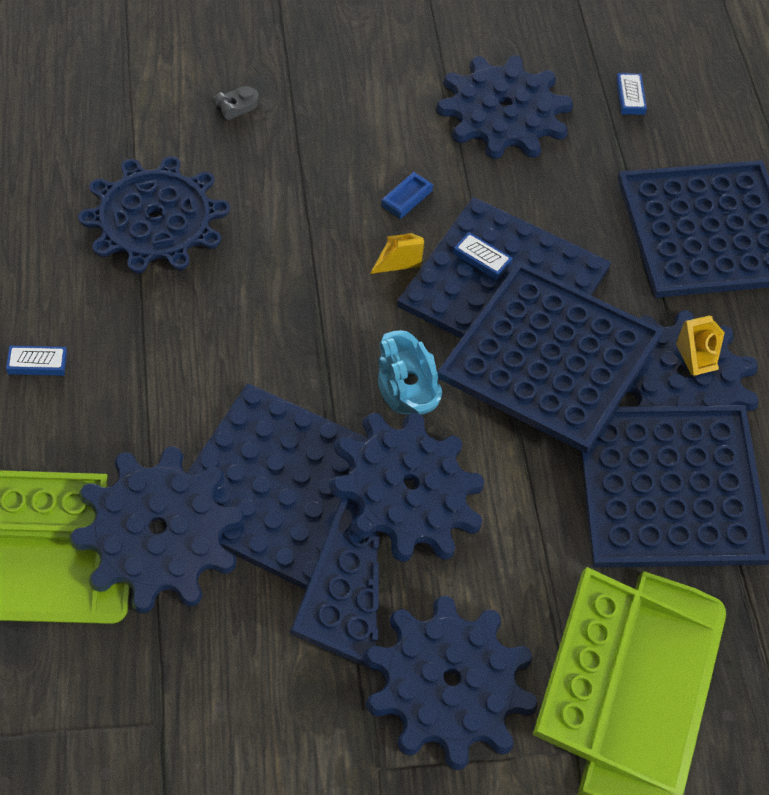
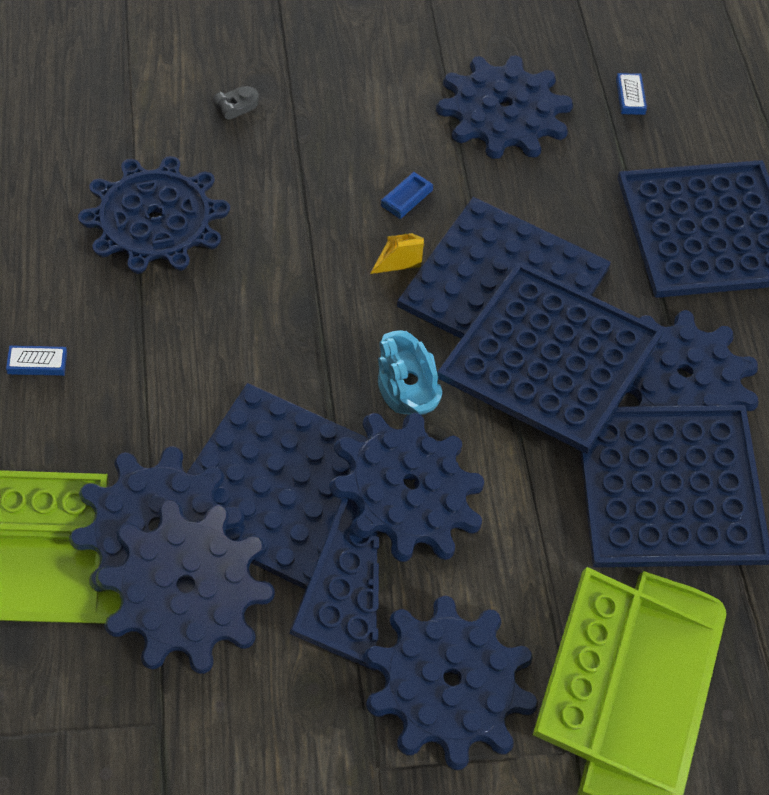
(178, 619): none -> dark blue plate
(482, 255): tile -> none
(700, 344): yellow slope -> none

